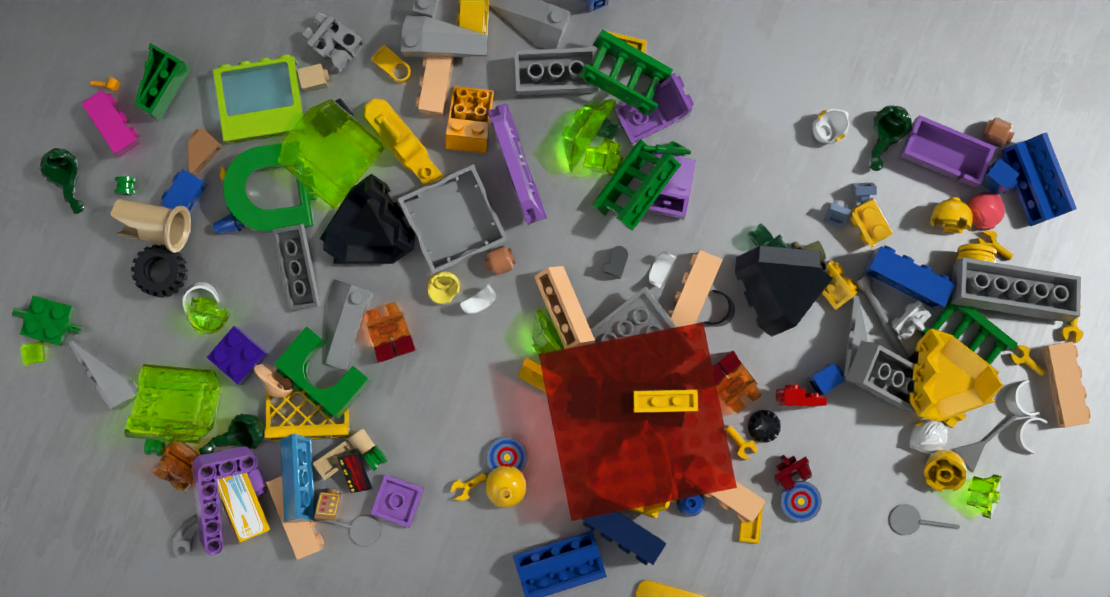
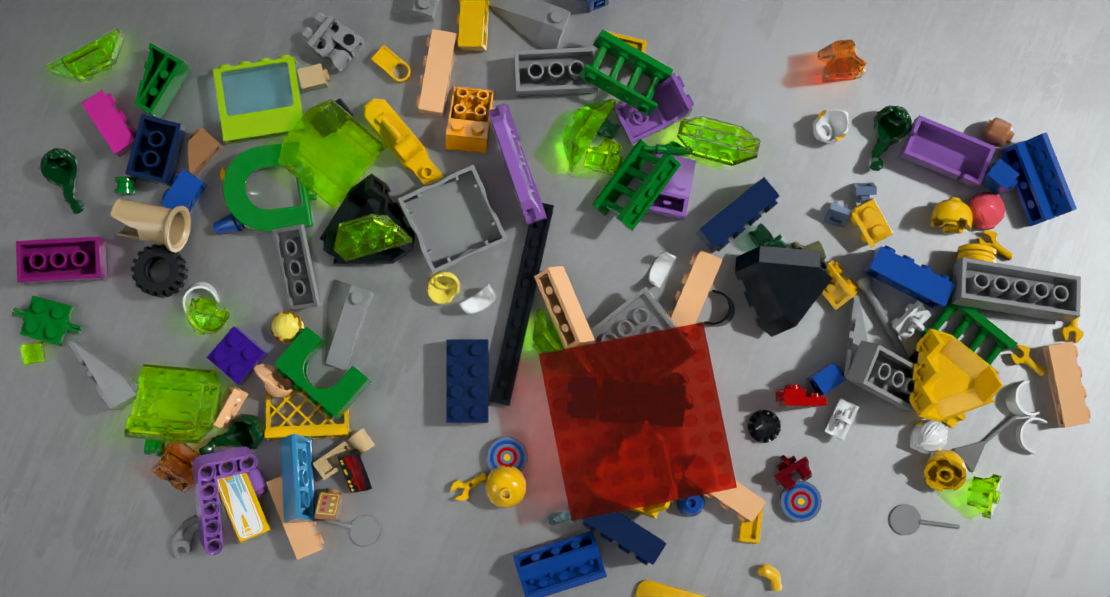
(61, 260): none -> magenta brick
(90, 59): none -> clear neon green wedge
(112, 84): light orange hand -> none
(156, 150): none -> dark blue brick
(229, 406): none -> light nougat bracket
(286, 326): none -> light yellow hair
(368, 236): none -> clear neon green wedge
(375, 457): green wheel -> none
(388, 327): clear orange hips -> none
(397, 501): medium lavender plate -> none
(434, 38): light grey wedge -> none
(467, 381): none -> dark blue brick
(500, 260): nougat head -> none
(520, 309): none -> black plate
(532, 374): yellow bracket -> none
(558, 517): none -> clear light blue arm
(618, 261): dark grey leg -> none
(665, 401): yellow plate -> none
(718, 140): none -> clear neon green wedge
(737, 214): none -> dark blue brick
(738, 384): clear orange hips -> none
(740, 442): yellow bar -> none
(772, 574): none -> yellow arm
(841, 62): none -> clear orange piece
(841, 419): none -> white hips

